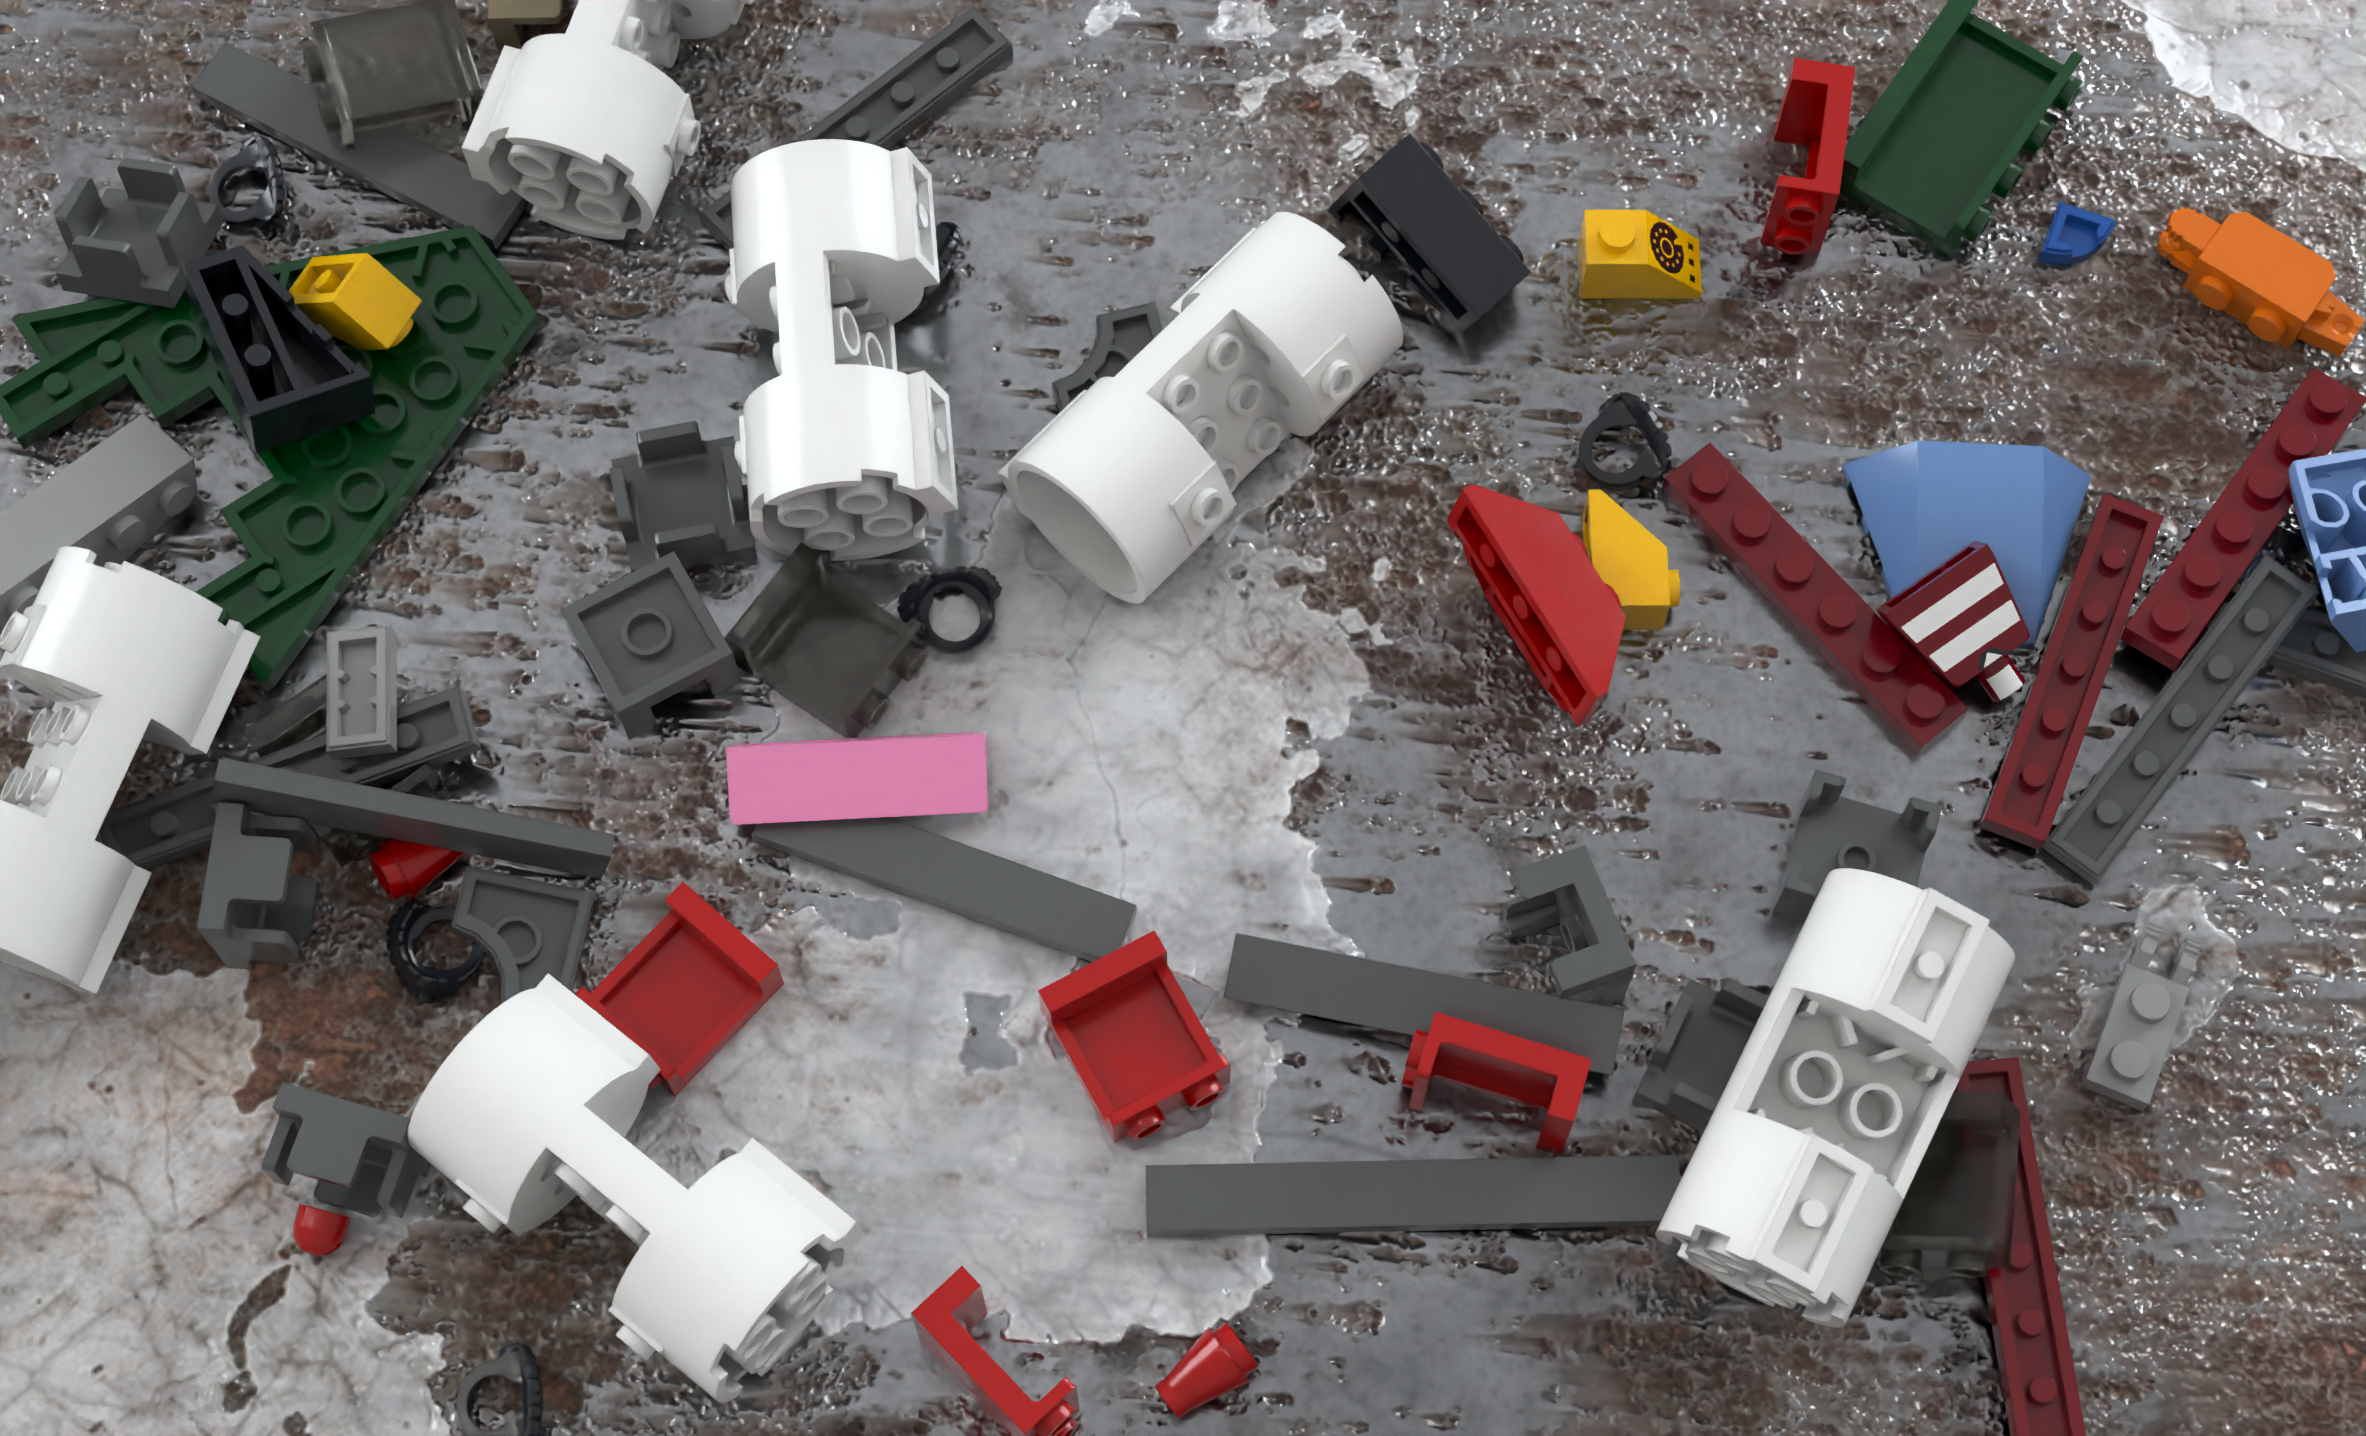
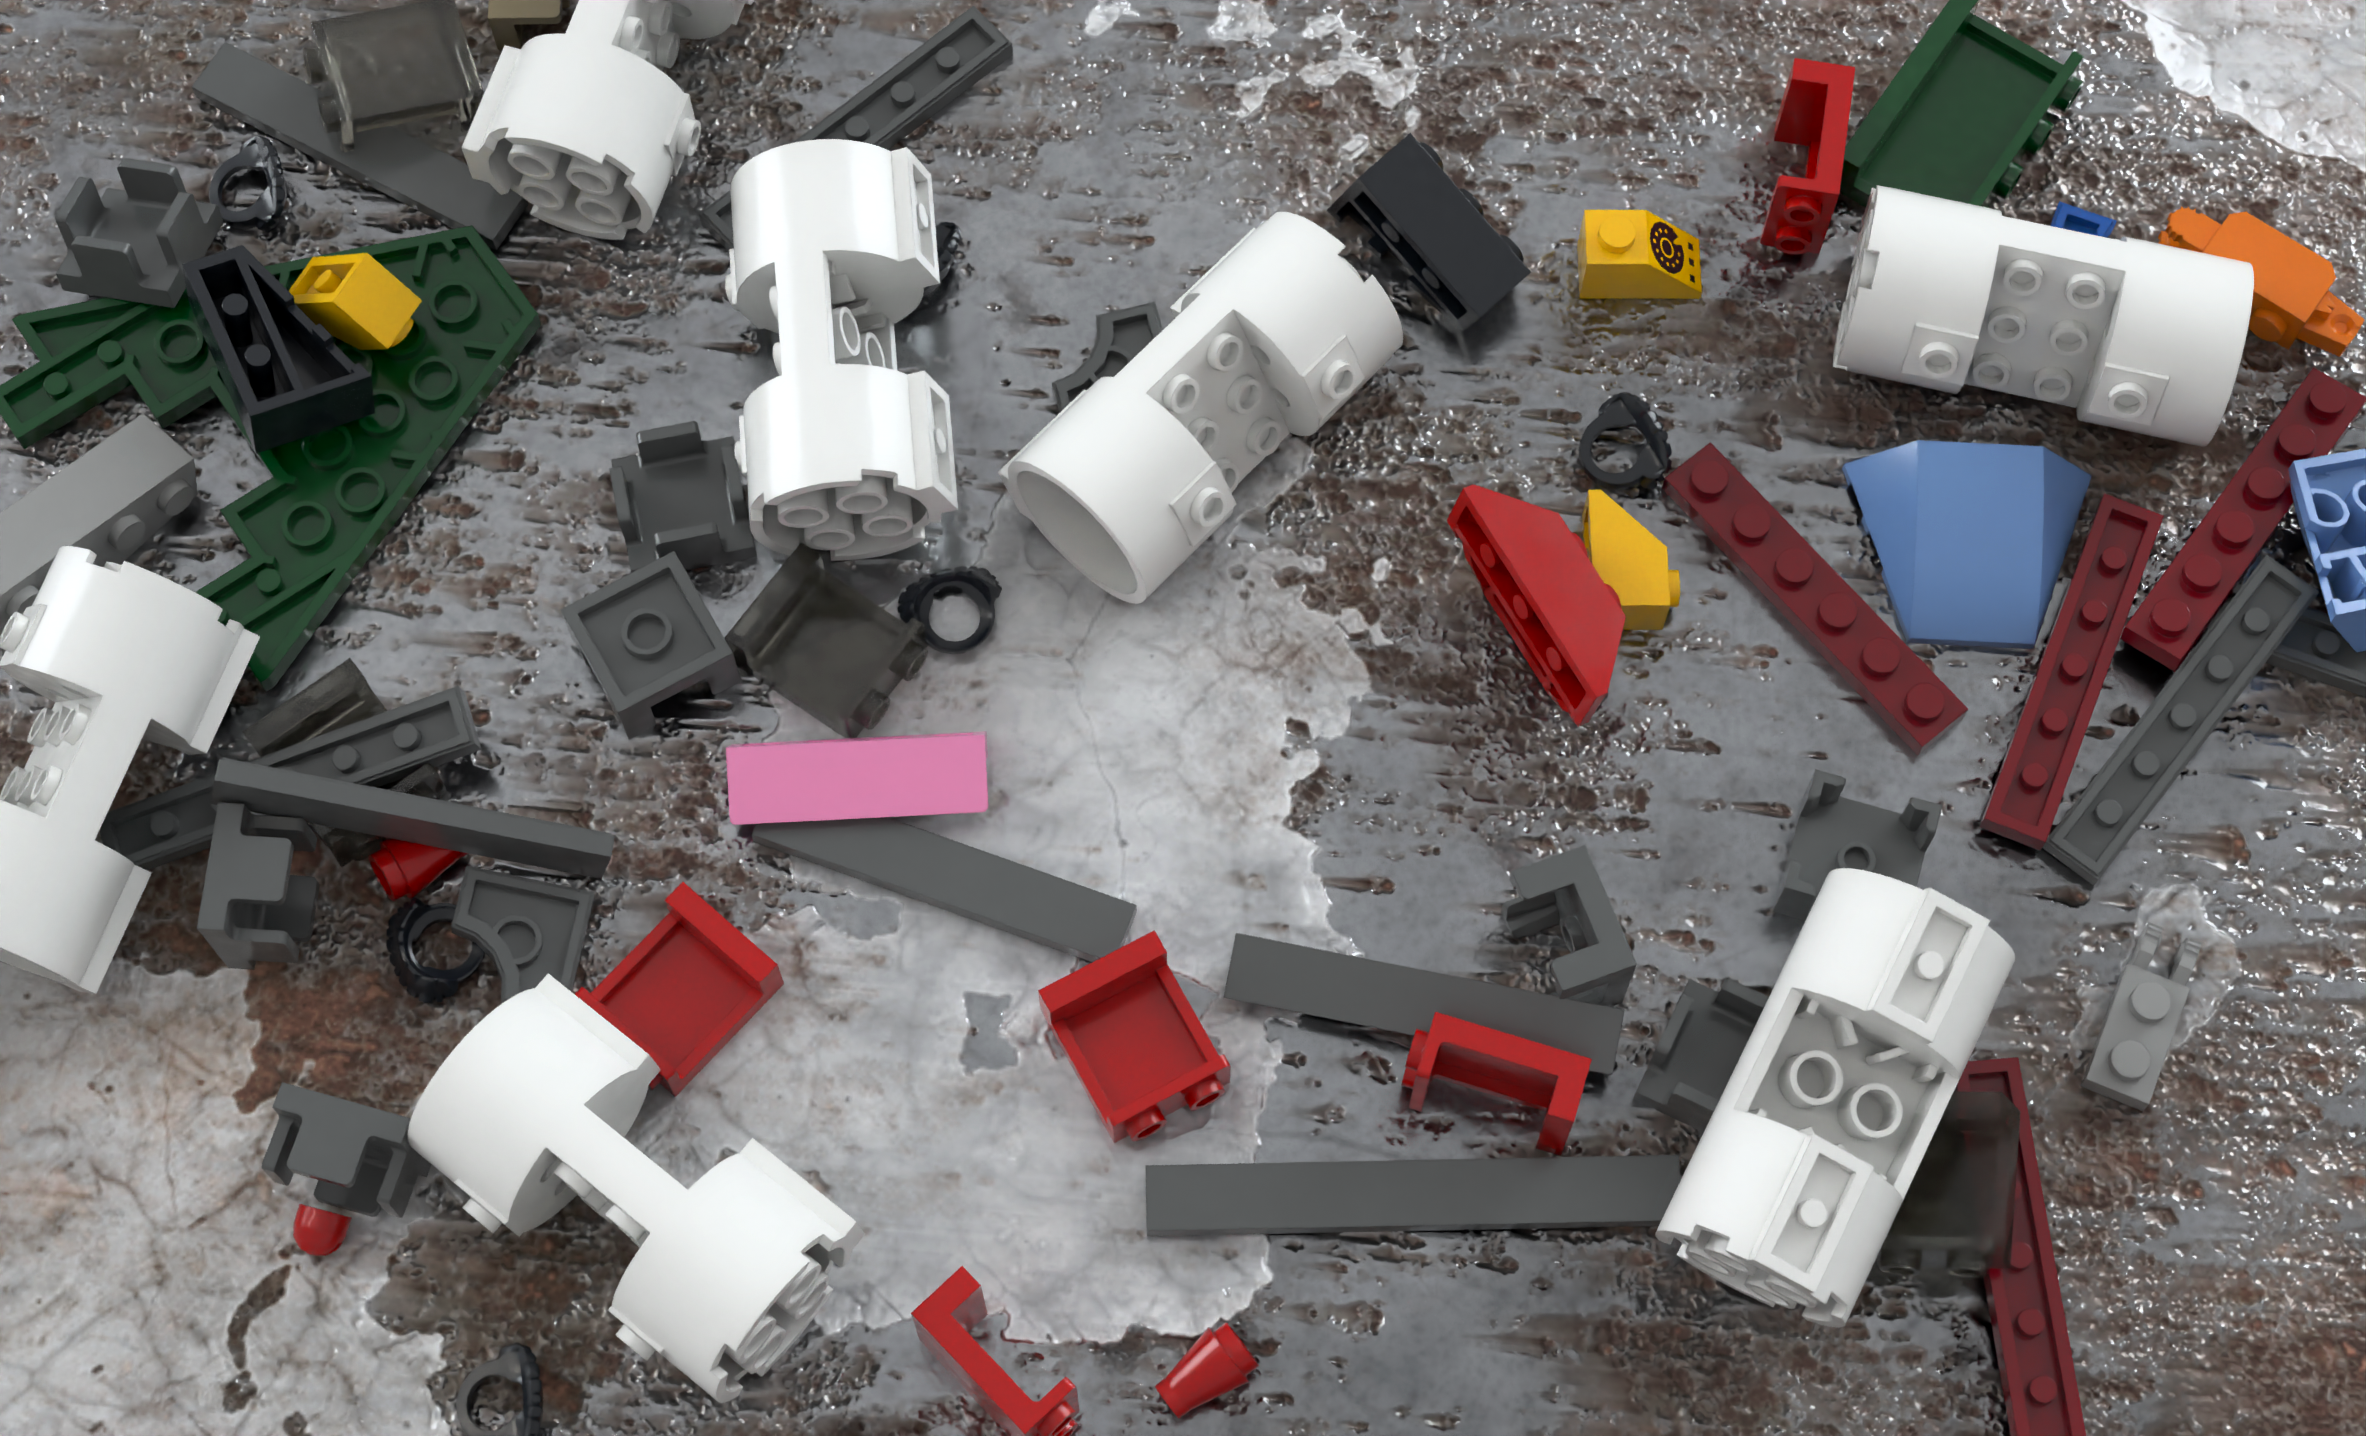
(361, 692): light grey plate -> none
(1962, 621): dark red torso -> none
(2045, 313): none -> white cylinder

